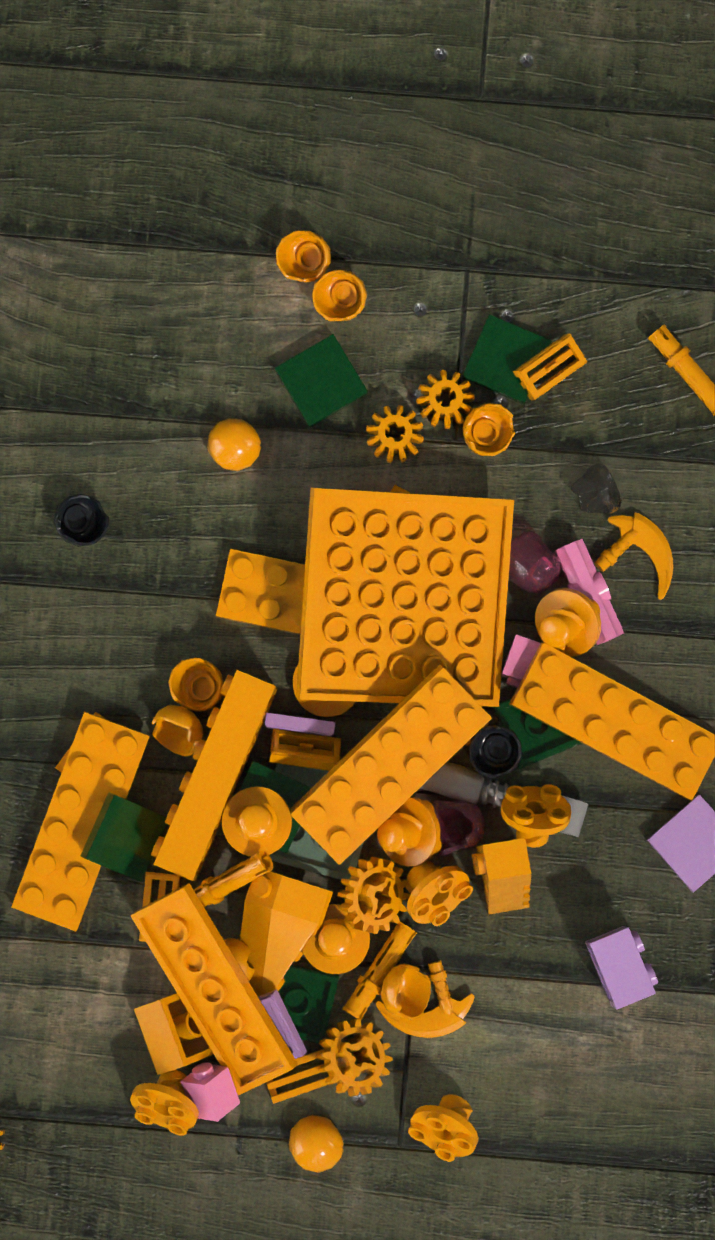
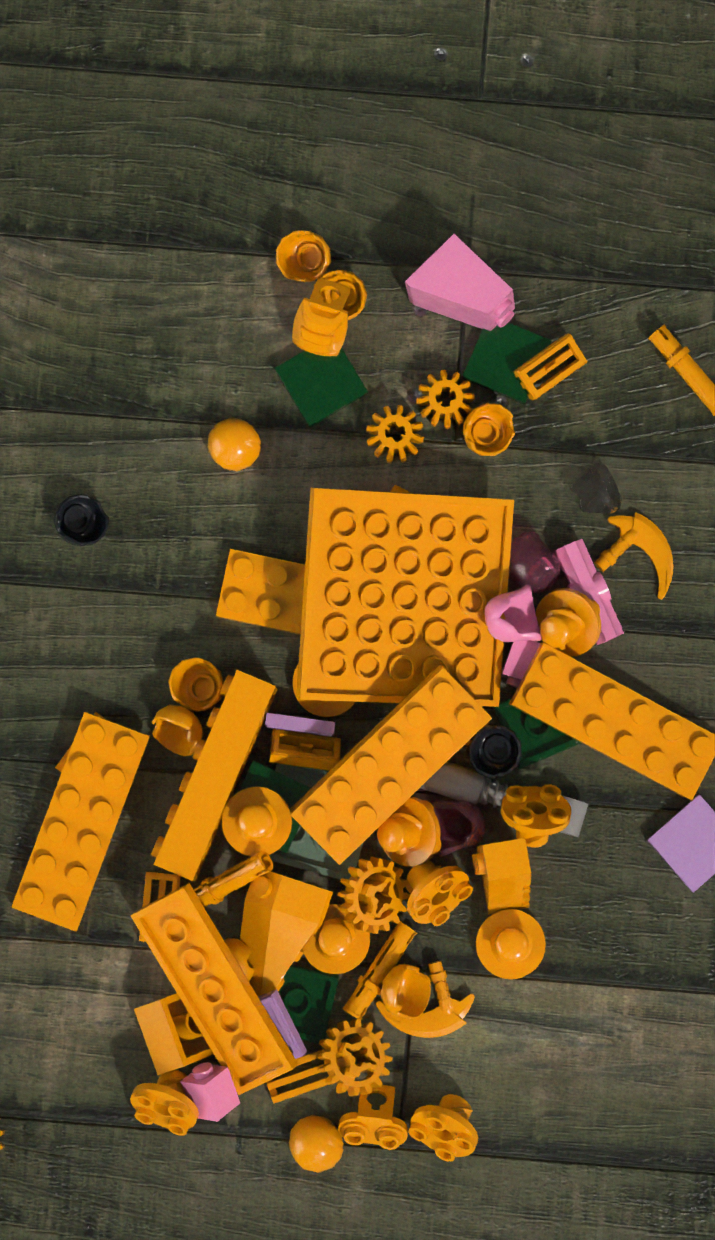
(124, 837): dark green tile -> none
(319, 325): none -> light orange piece
(374, 1125): none -> light orange bracket
(461, 287): none -> bright pink slope
(510, 944): none -> light orange plate
(519, 613): none -> bright pink hair
(621, 966): lavender brick -> none

